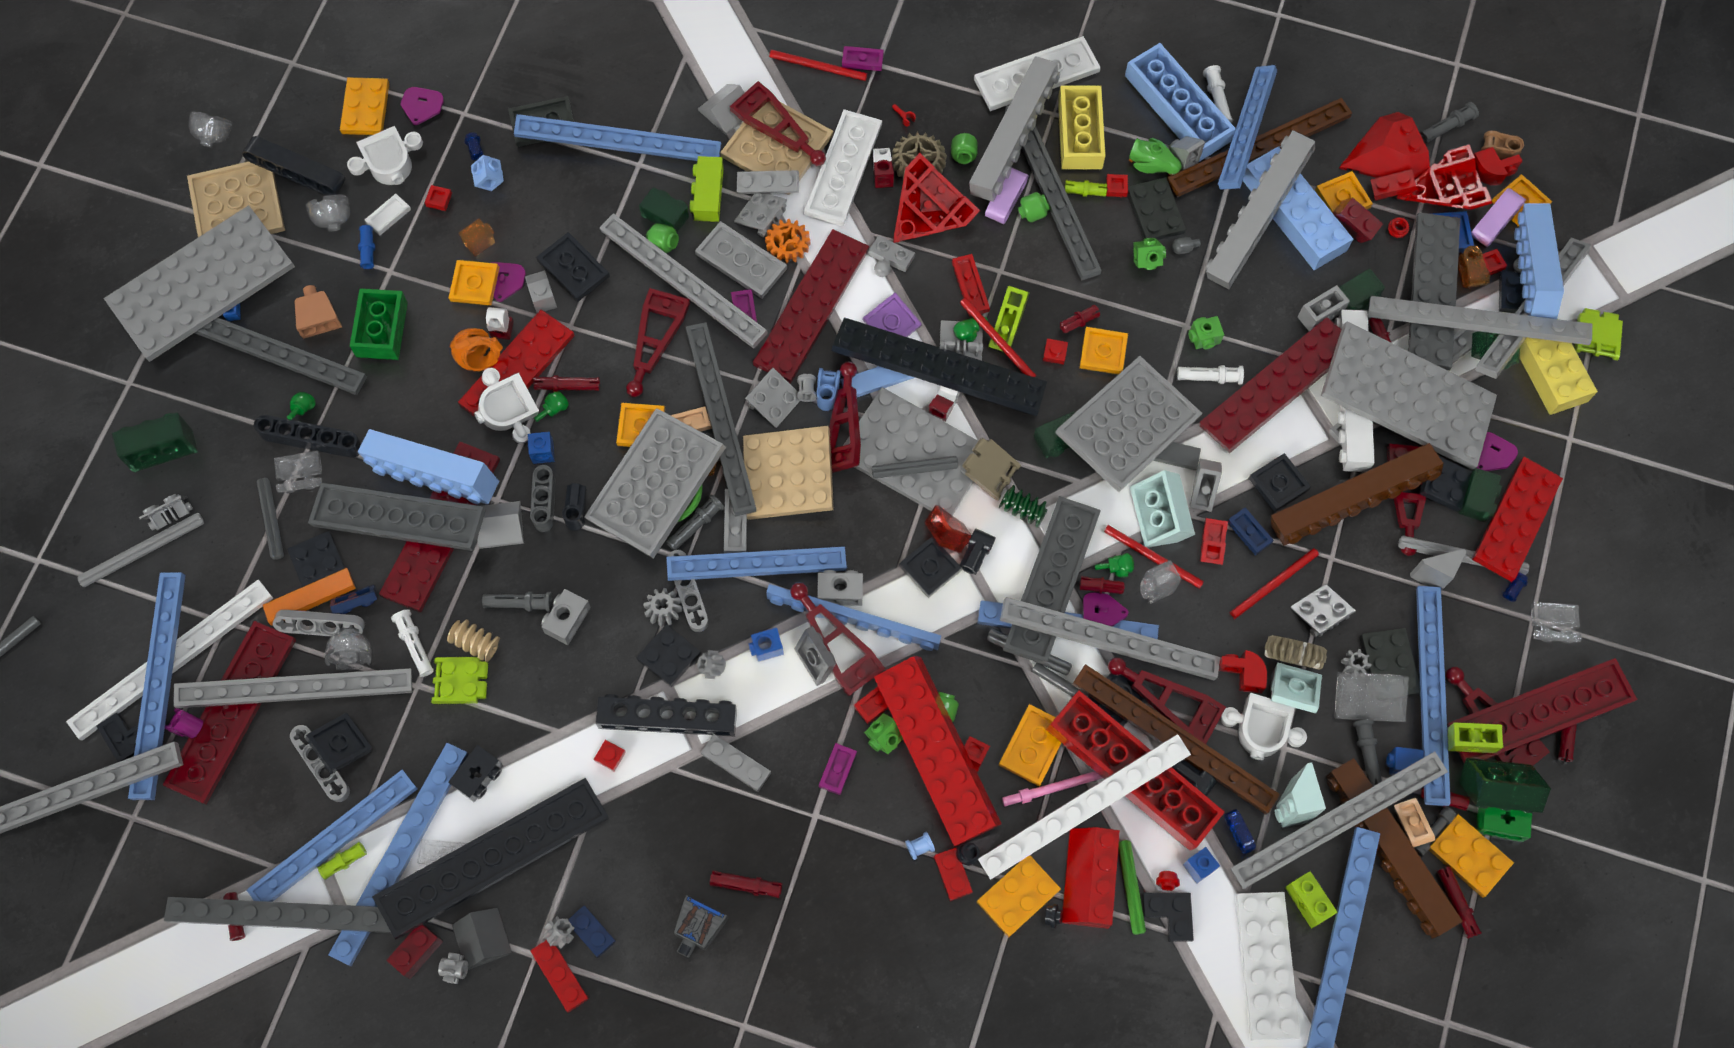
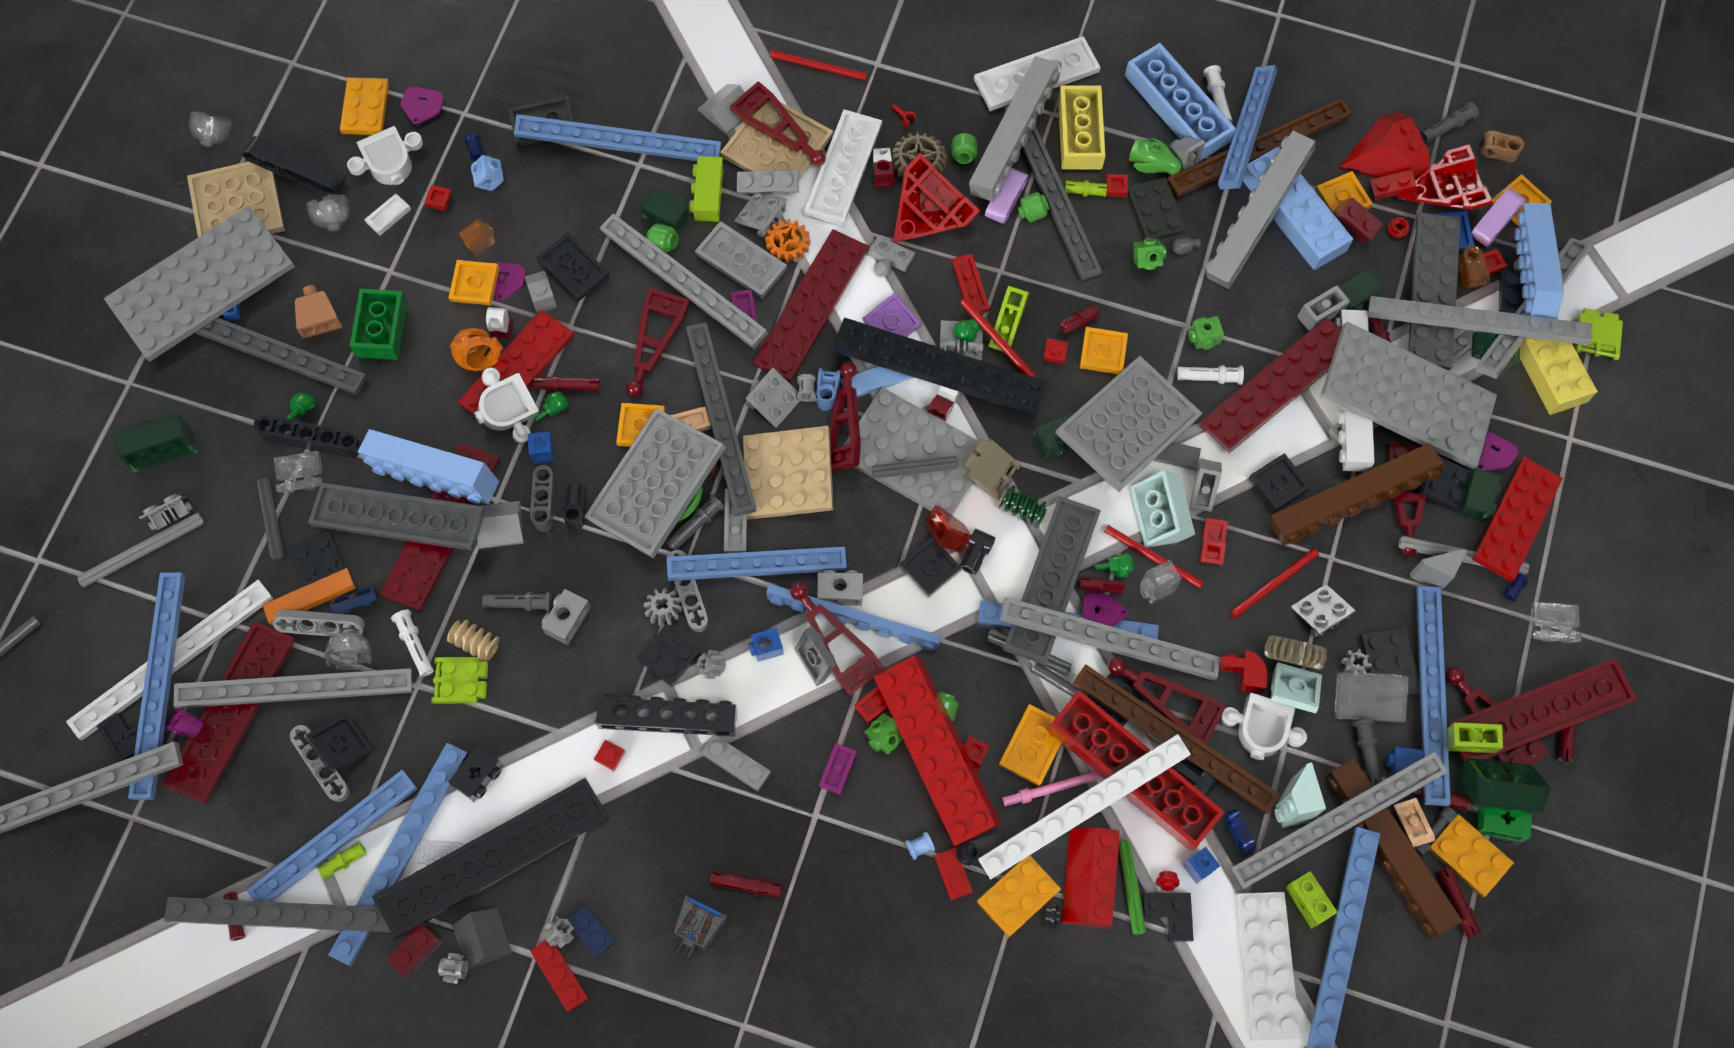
(366, 247): blue pin -> none
(862, 58): magenta plate -> none
(1250, 531): dark blue plate -> none
(1492, 169): red brick -> none

